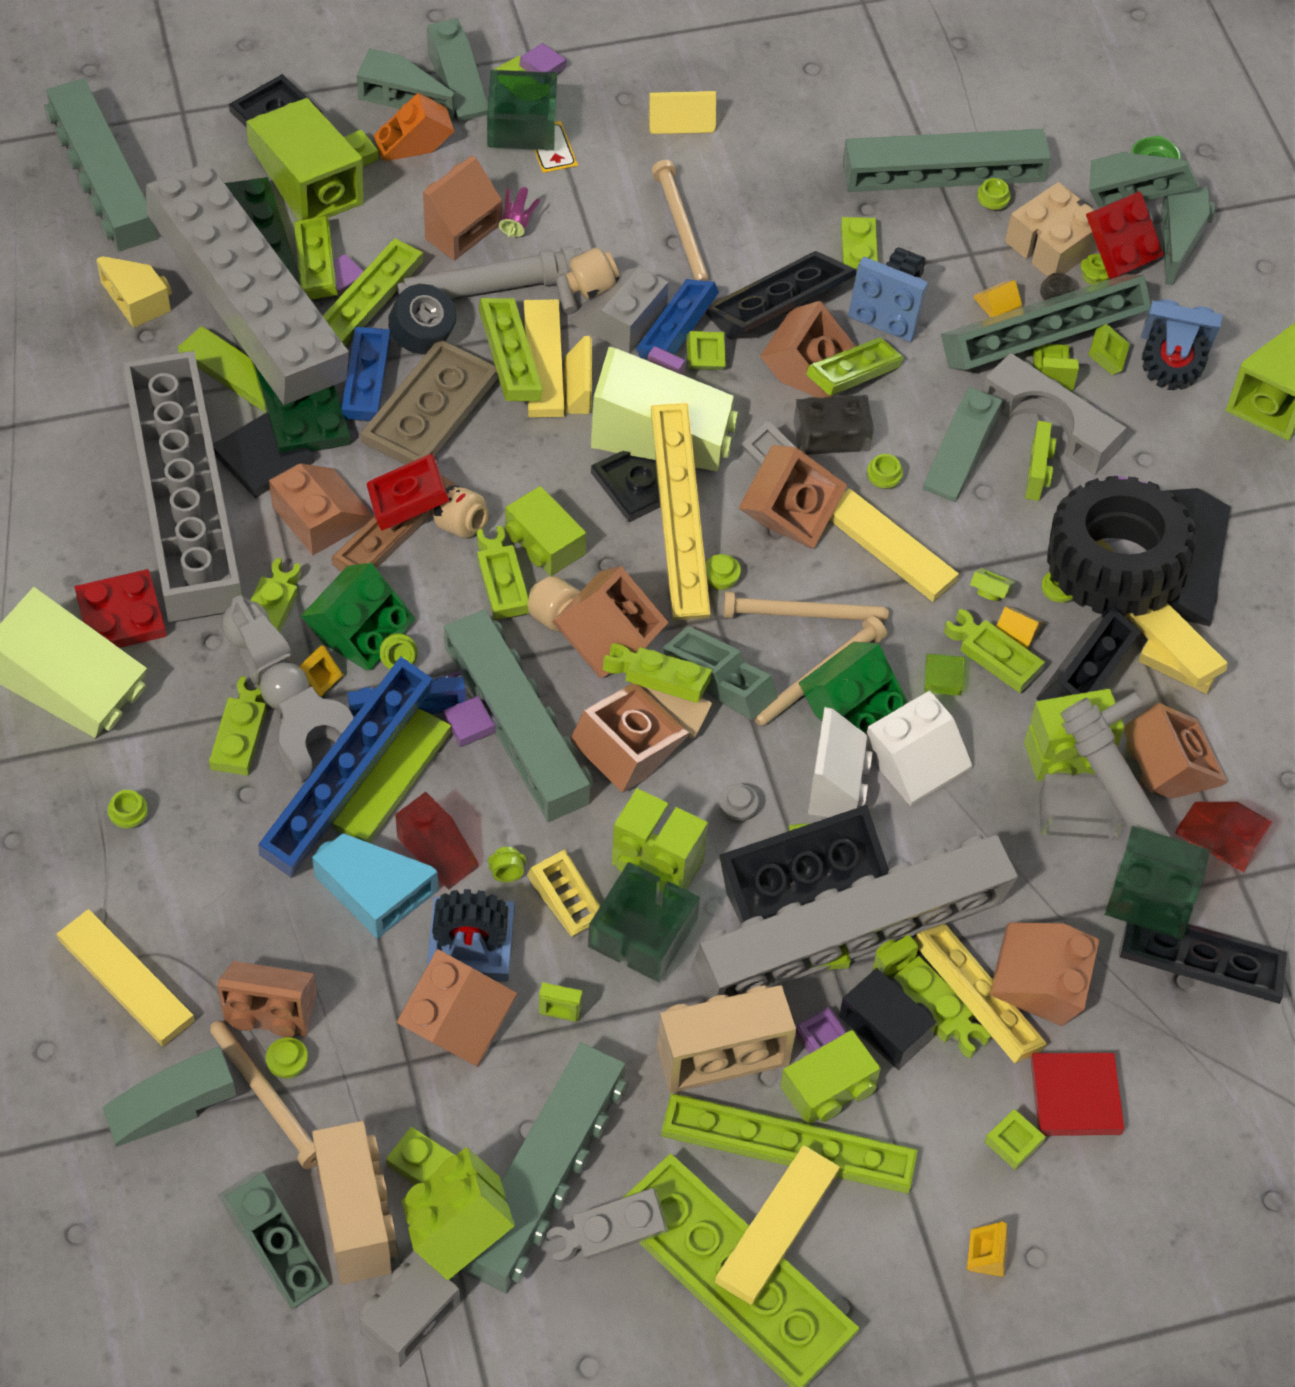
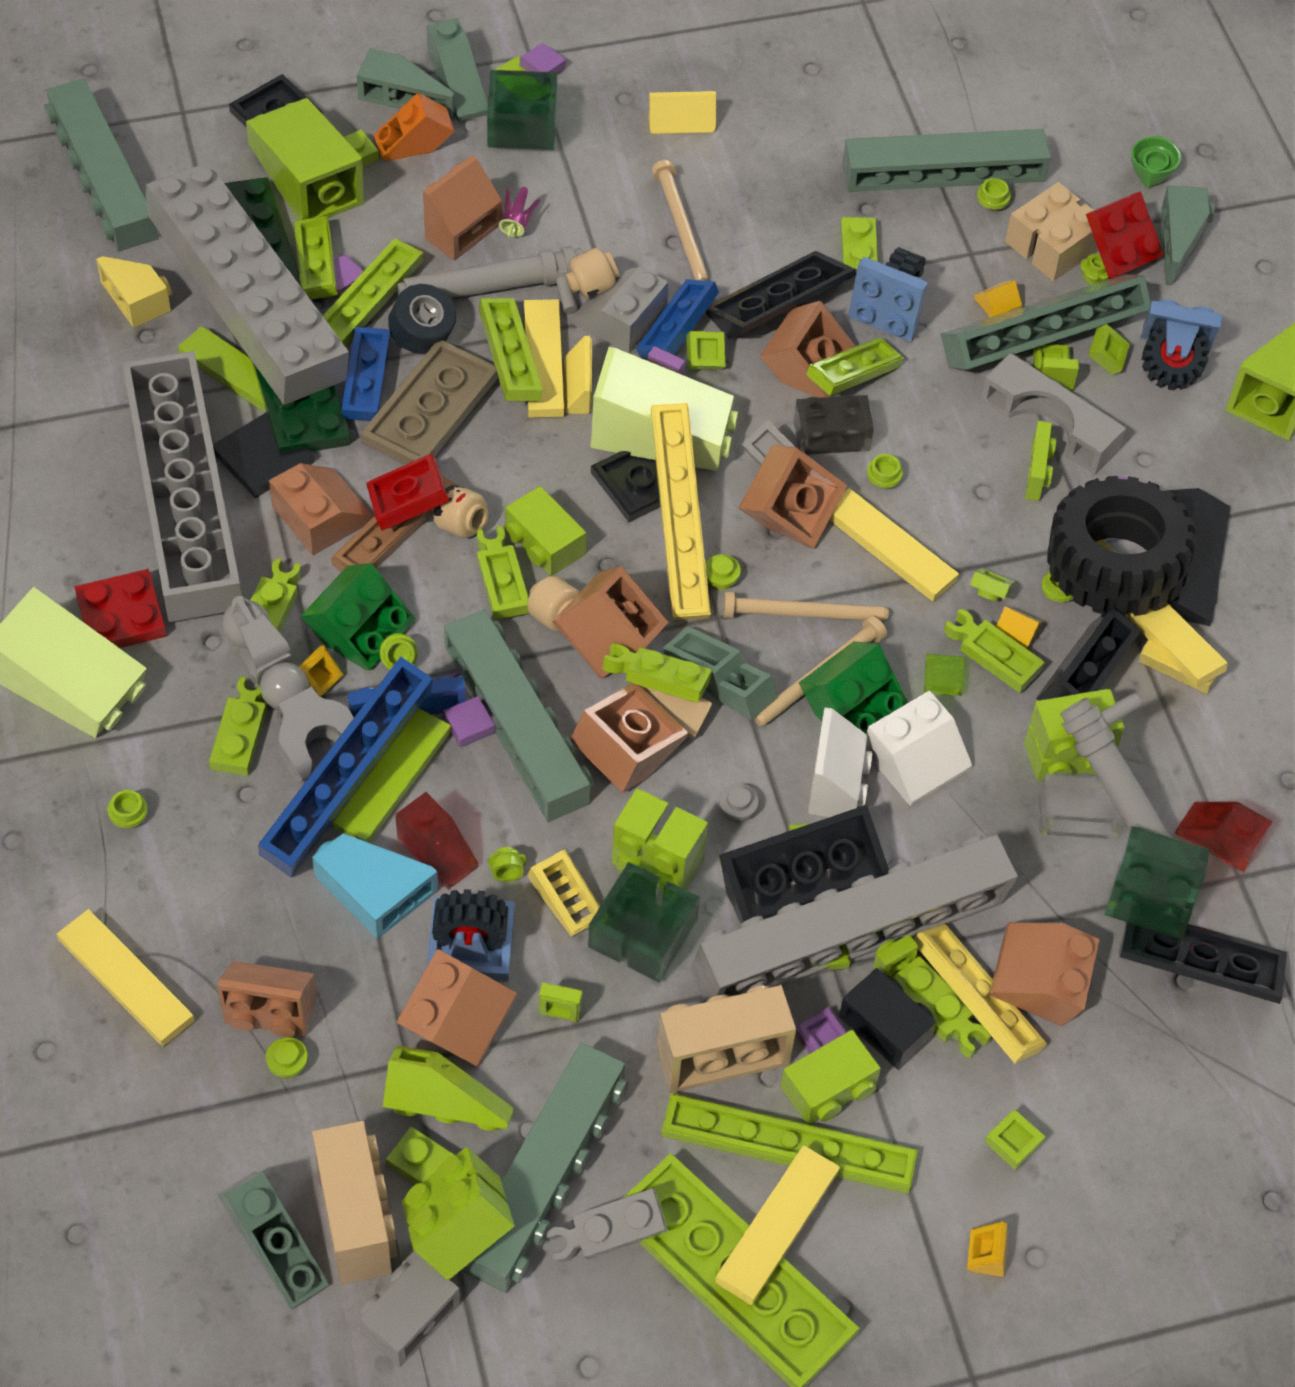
(170, 1097): sand green slope -> none
(266, 1094): tan bar -> none
(434, 1086): none -> lime slope
(561, 156): sticker -> none
(963, 444): sand green slope -> none
(1056, 285): clear smoke plate -> none
(1076, 1094): red tile -> none
(1129, 173): sand green slope -> none
(1172, 753): nougat slope -> none

